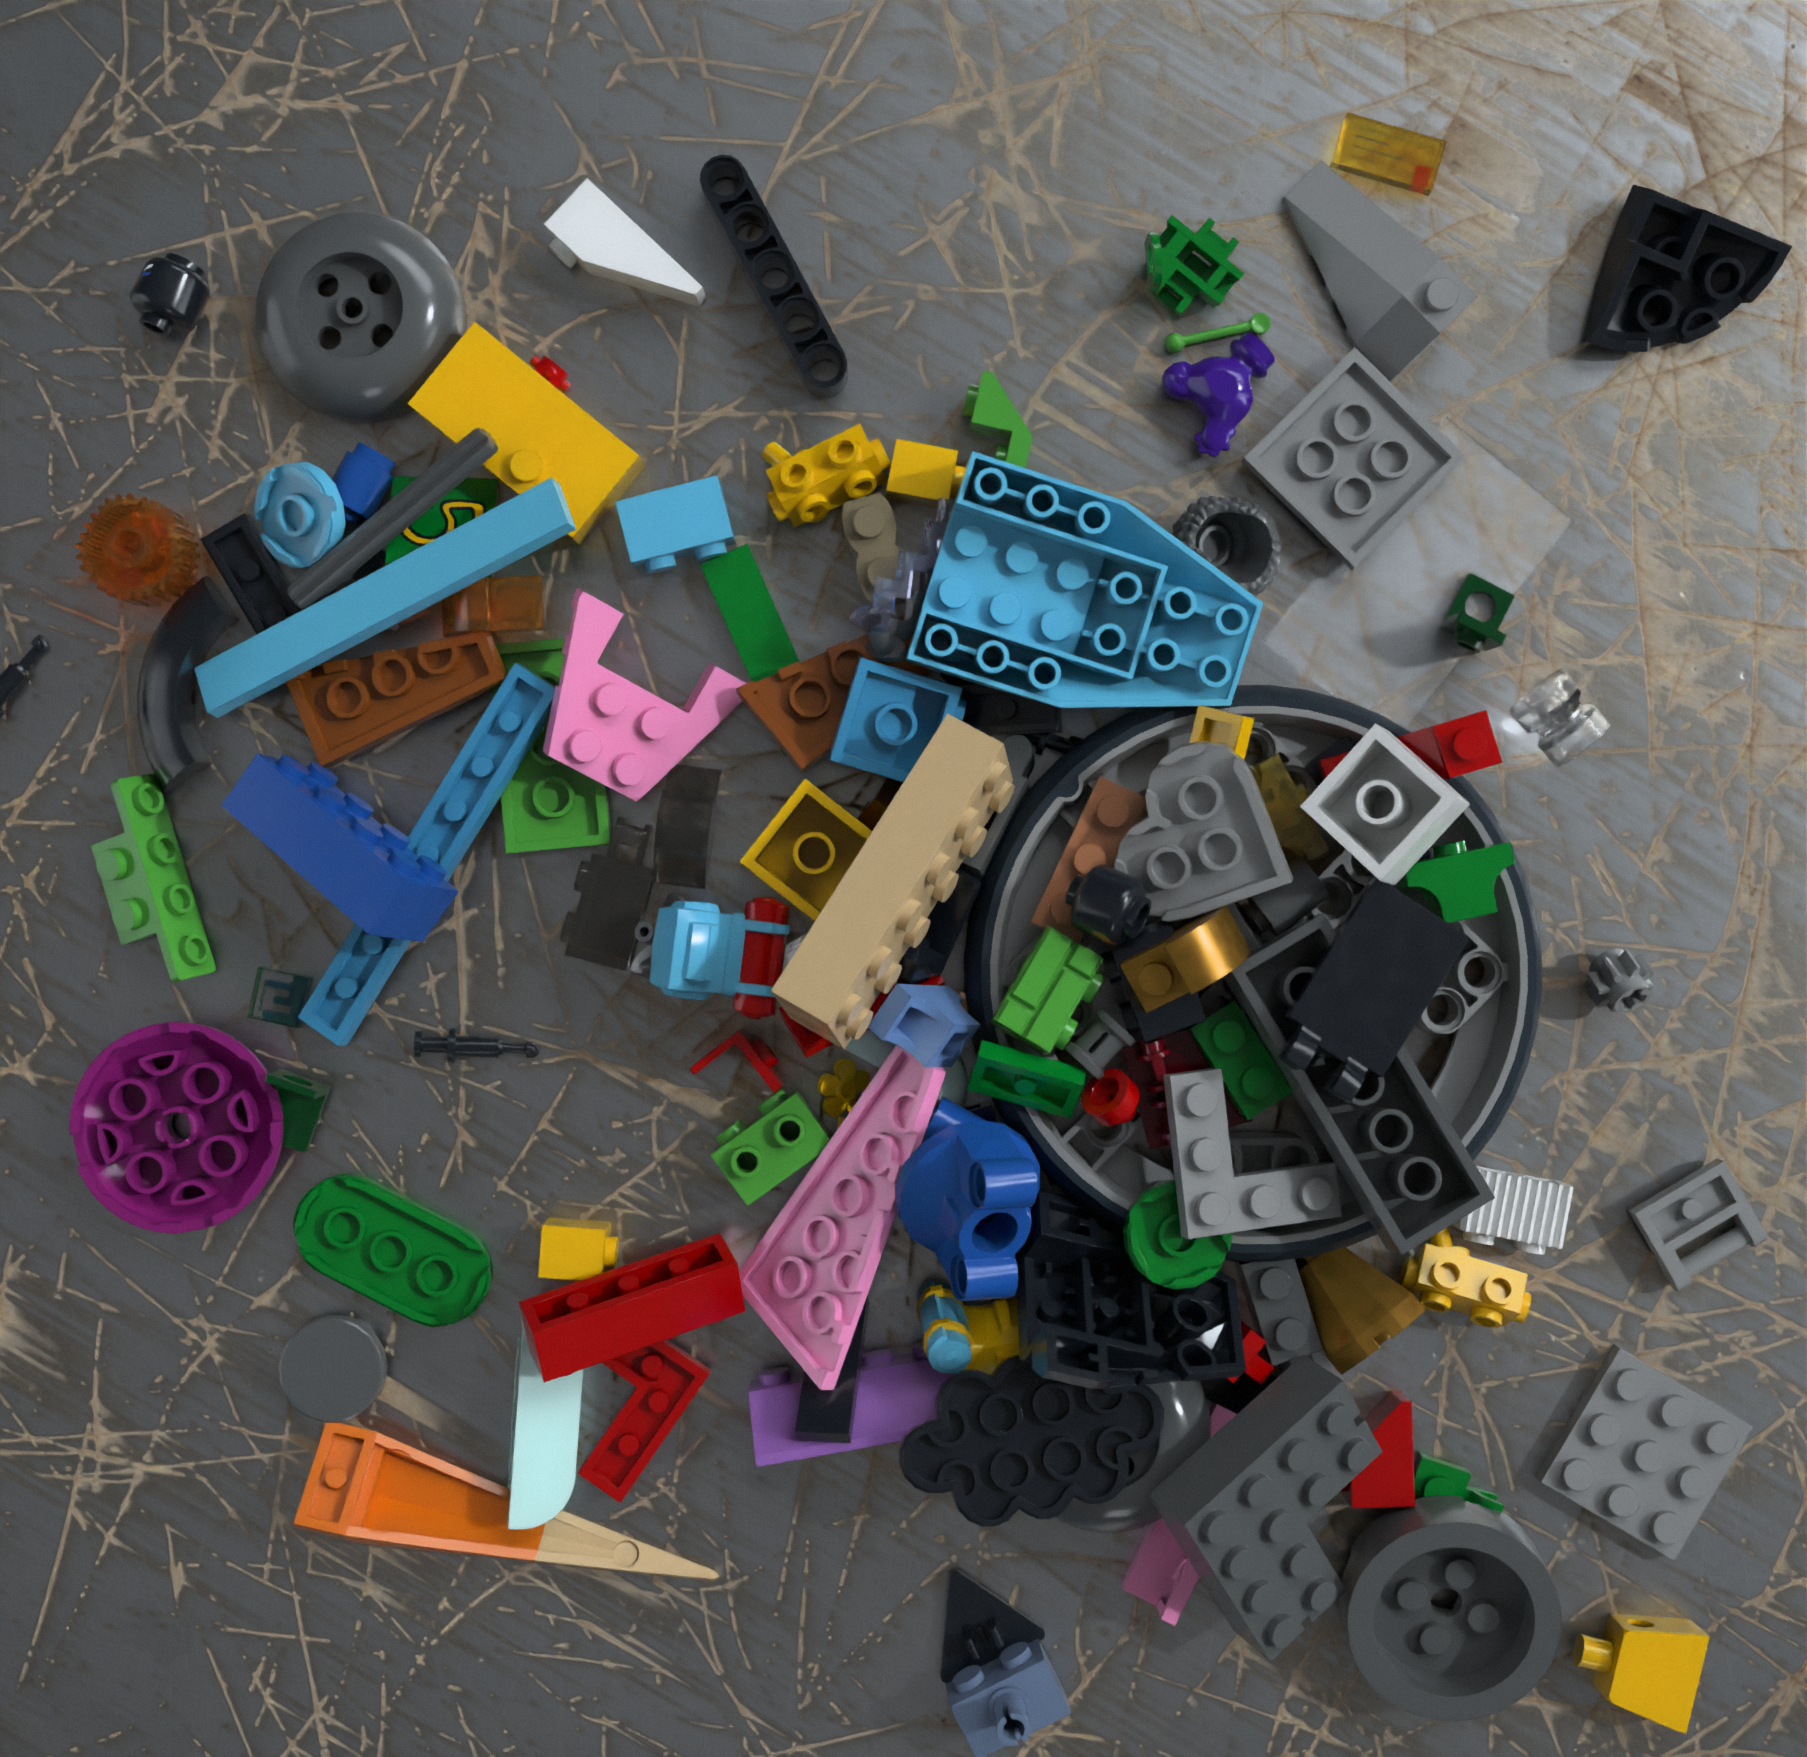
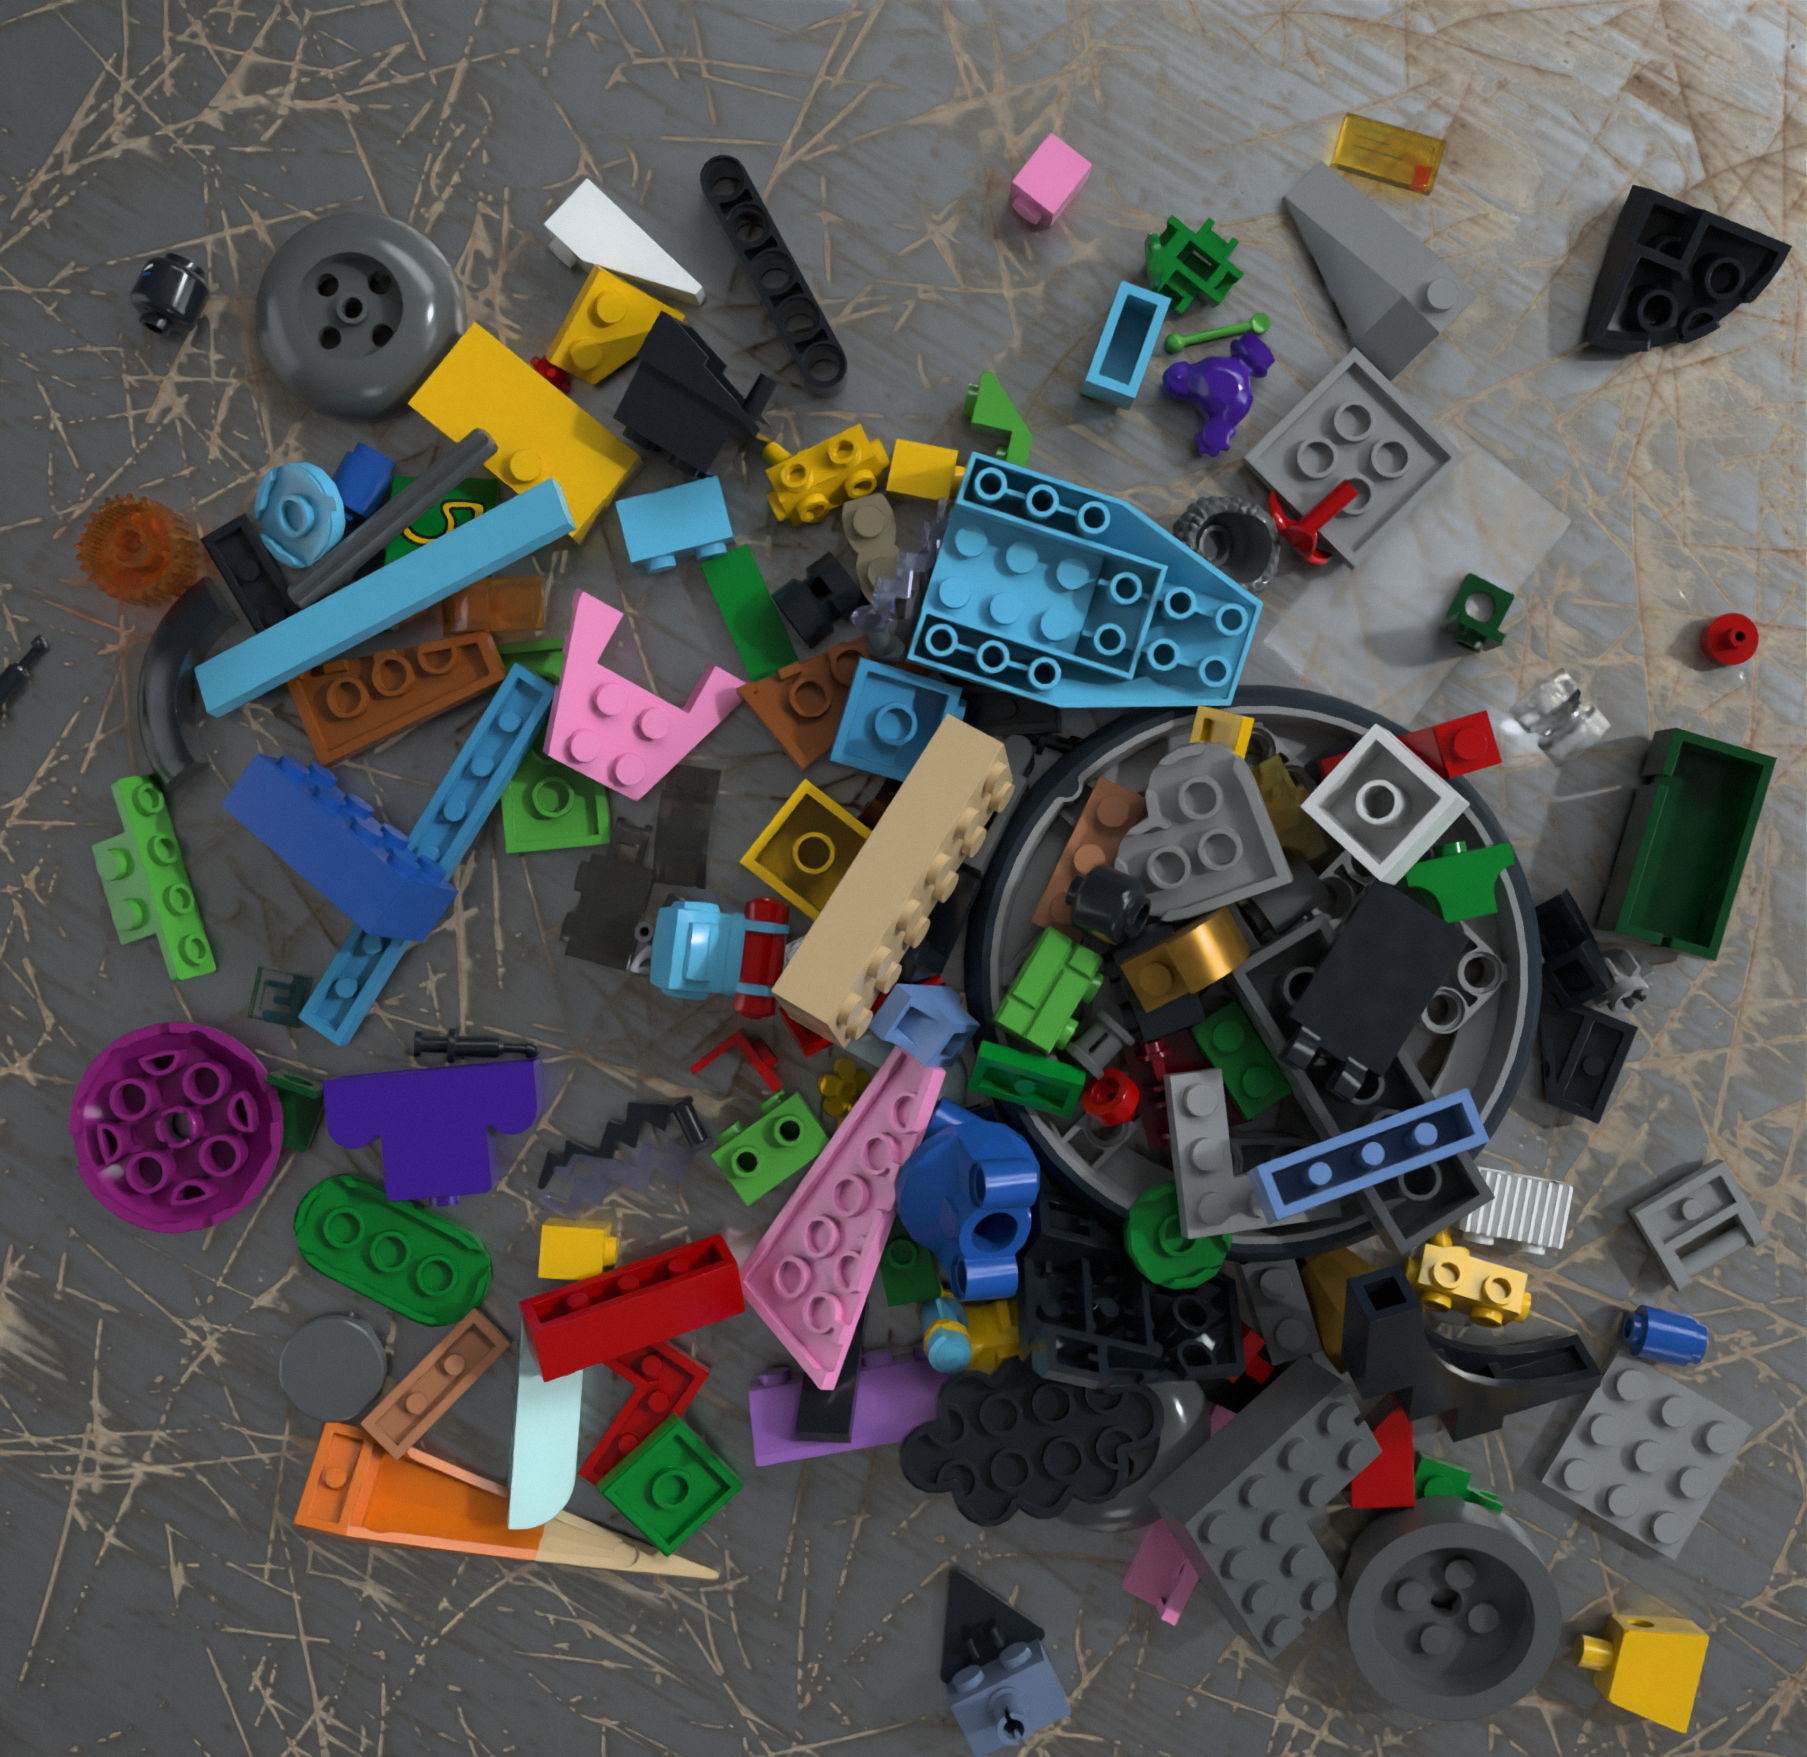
(436, 1123): none -> dark purple brick
(436, 1383): none -> nougat plate
(605, 326): none -> yellow wing
(605, 1164): none -> piece
(670, 1485): none -> green tile
(688, 404): none -> black piece
(805, 613): none -> black wheel
(908, 1269): none -> green brick
(1049, 181): none -> bright pink brick
(1125, 345): none -> medium azure piece
(1302, 533): none -> red plant
(1368, 1156): none -> medium blue brick
(1462, 1382): none -> black arch
(1570, 952): none -> black slope
(1581, 1056): none -> black wing
(1665, 1336): none -> blue brick
(1686, 844): none -> dark green piece
(1729, 639): none -> red tile

